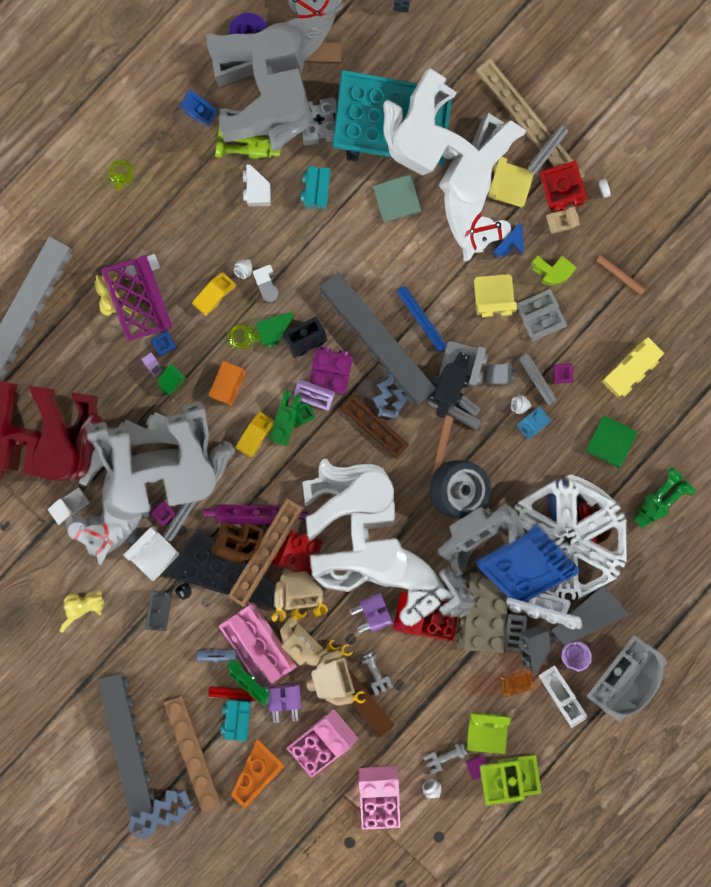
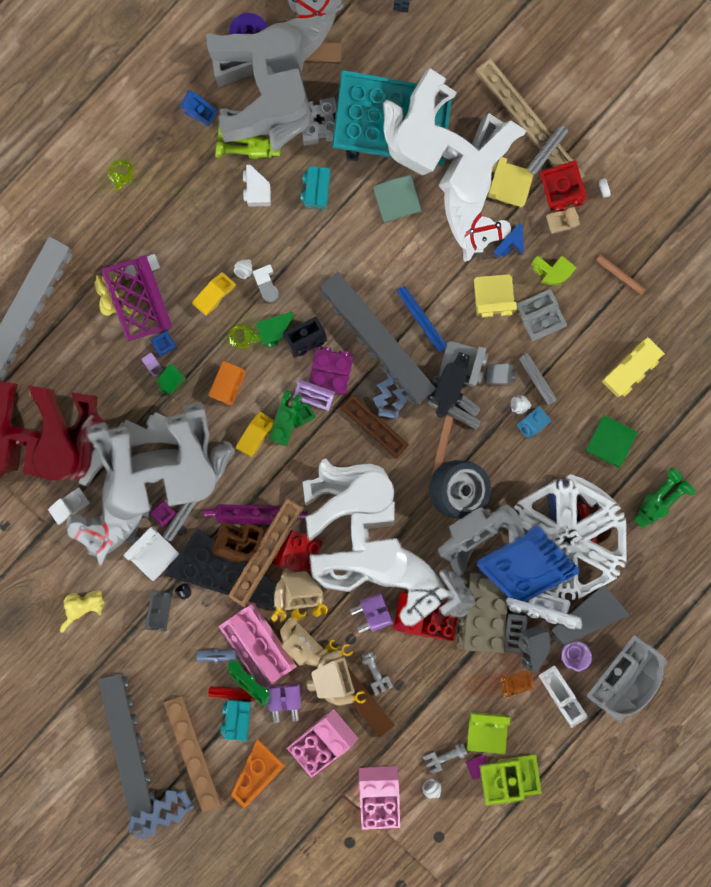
(562, 373): magenta tile -> none

